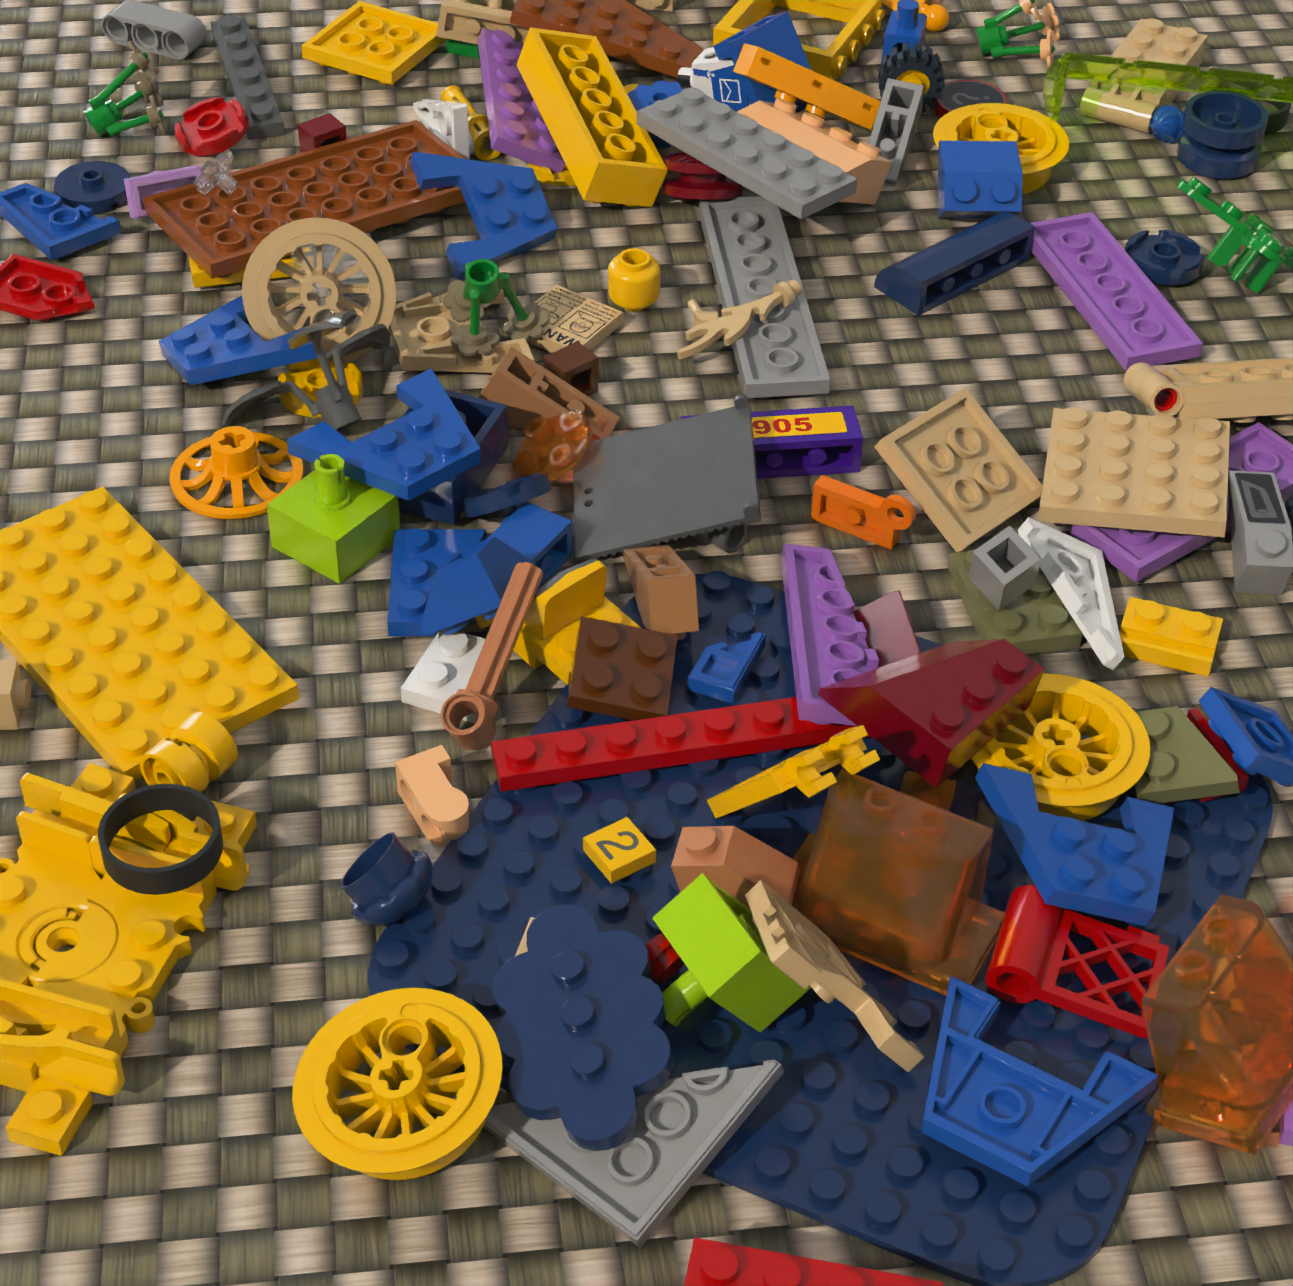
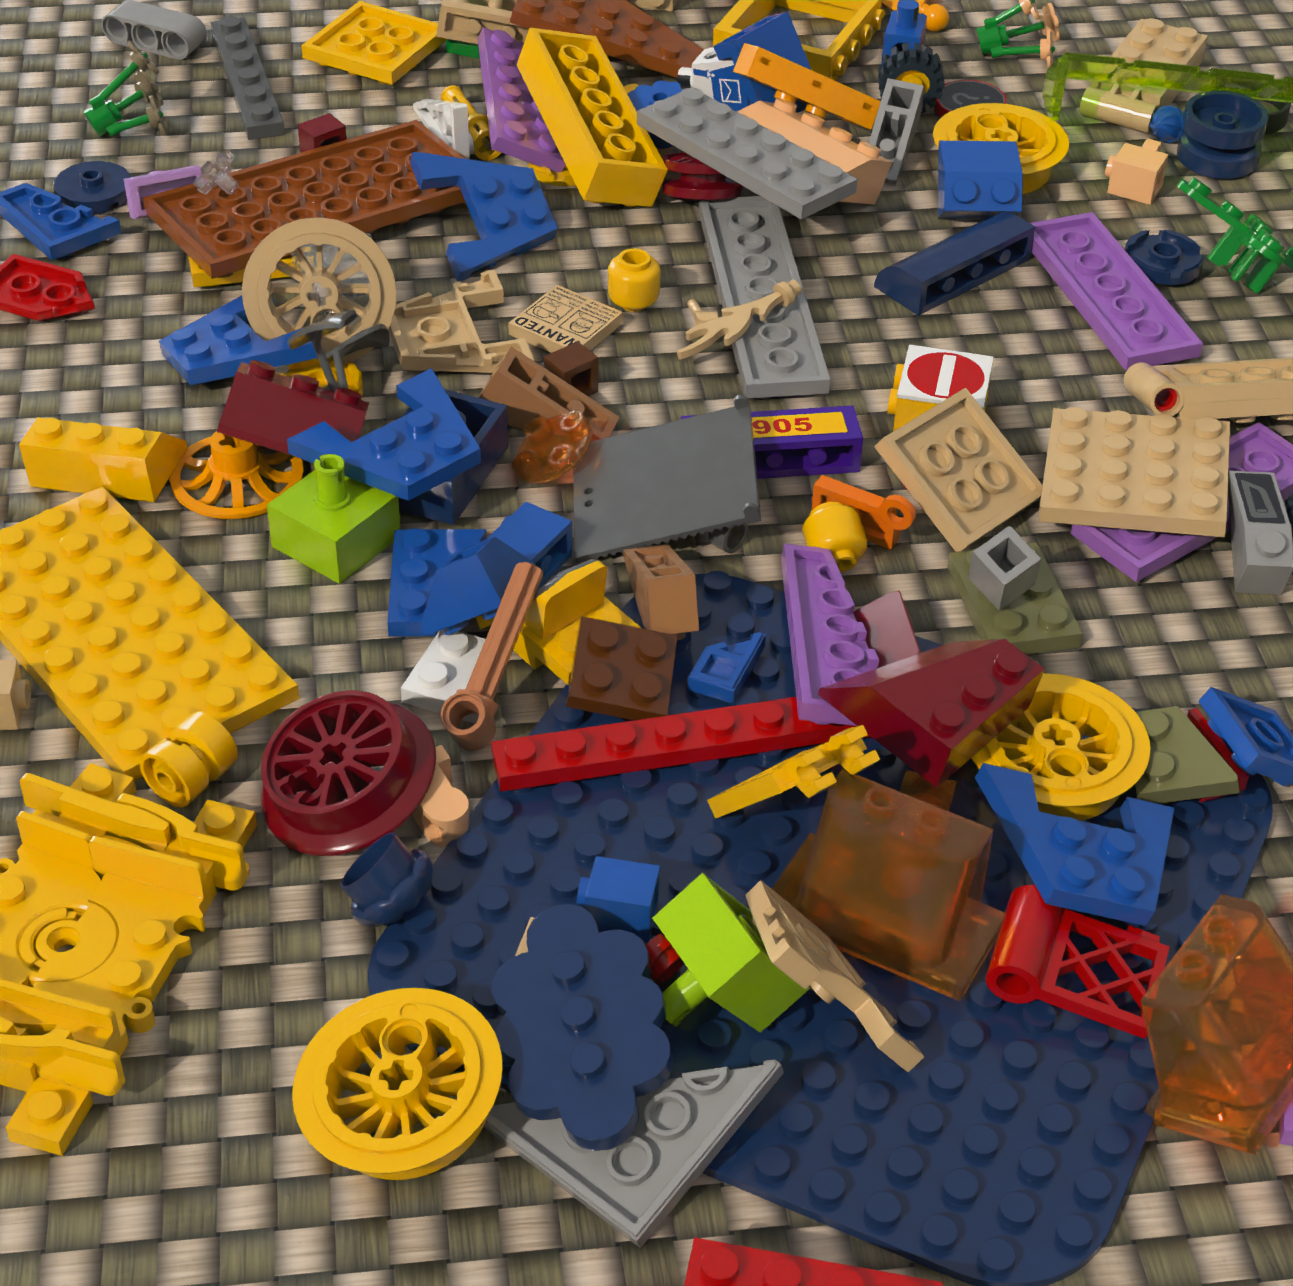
(92, 455): none -> yellow slope
(168, 878): black tyre -> none
(211, 127): red tile -> none
(274, 407): none -> dark red slope
(331, 750): none -> dark red piece
(475, 294): plant -> none
(506, 497): dark blue plate -> none
(619, 850): yellow tile -> none
(621, 895): none -> blue brick
(733, 862): nougat slope -> none
(837, 529): none -> yellow head
(934, 376): none -> piece
(1009, 1109): blue wing -> none
(1082, 585): white wing -> none
(1137, 171): none -> light nougat brick
(1169, 636): yellow plate -> none

